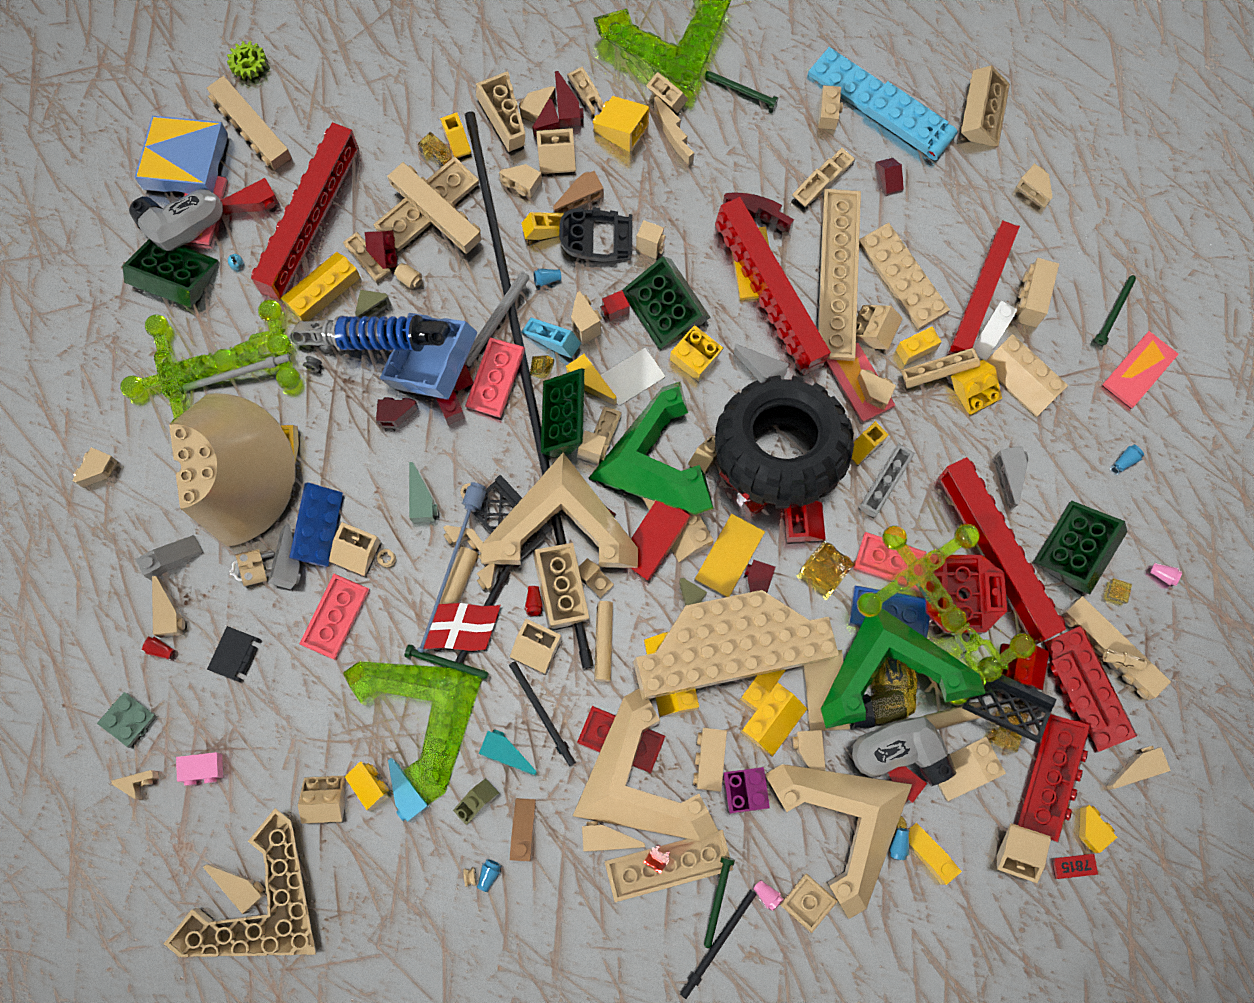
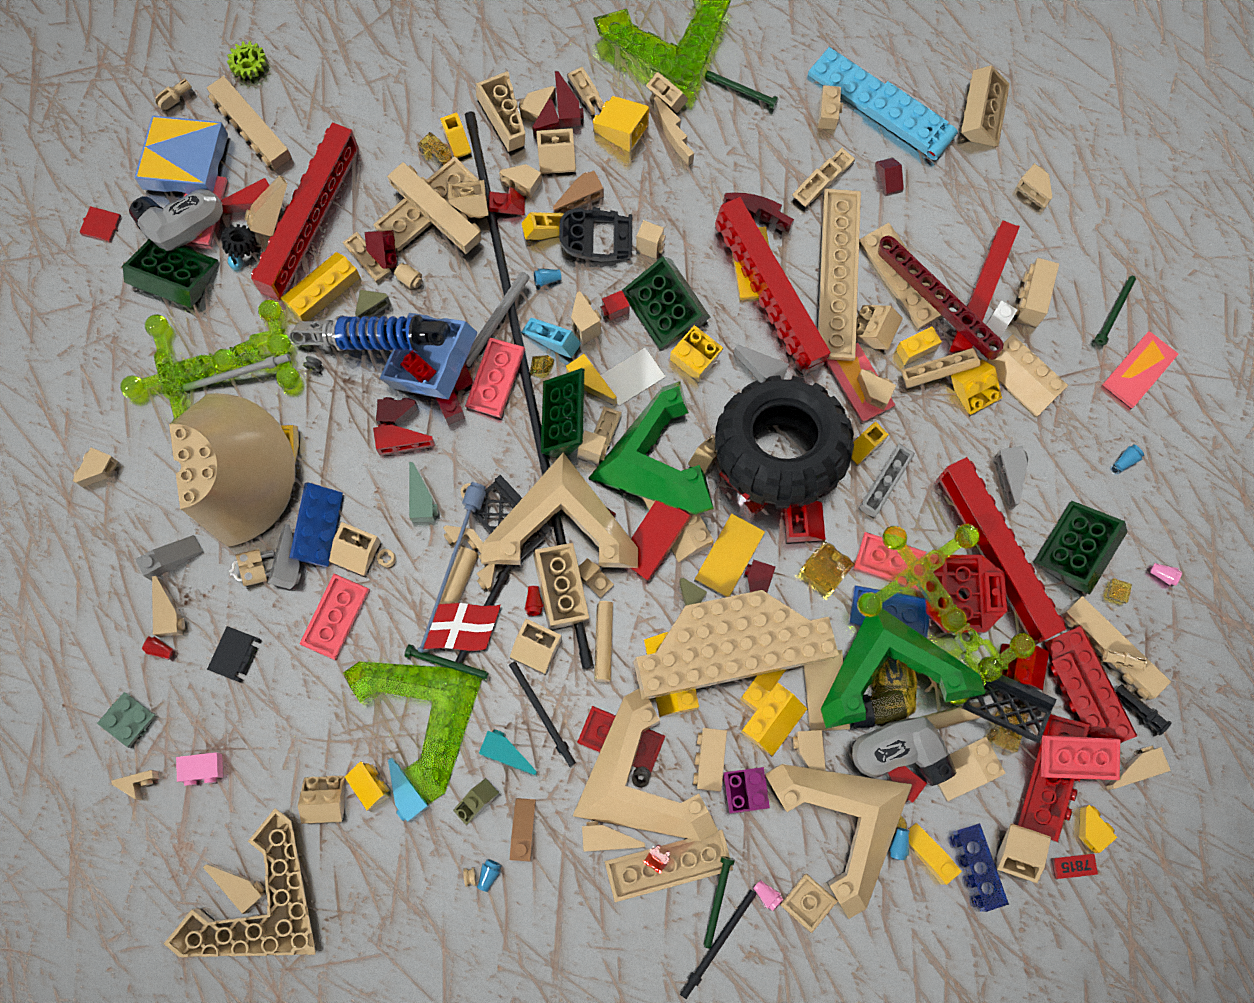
(100, 224): none -> red piece
(171, 95): none -> tan arm
(229, 237): none -> black tyre
(265, 210): none -> tan slope
(394, 439): none -> red slope
(418, 367): none -> red slope
(469, 198): none -> tan slope
(506, 203): none -> red slope
(647, 775): none -> dark grey bush
(941, 305): none -> dark red beam
(996, 896): none -> clear blue brick
(1080, 757): none -> coral tile
(1149, 715): none -> black pin

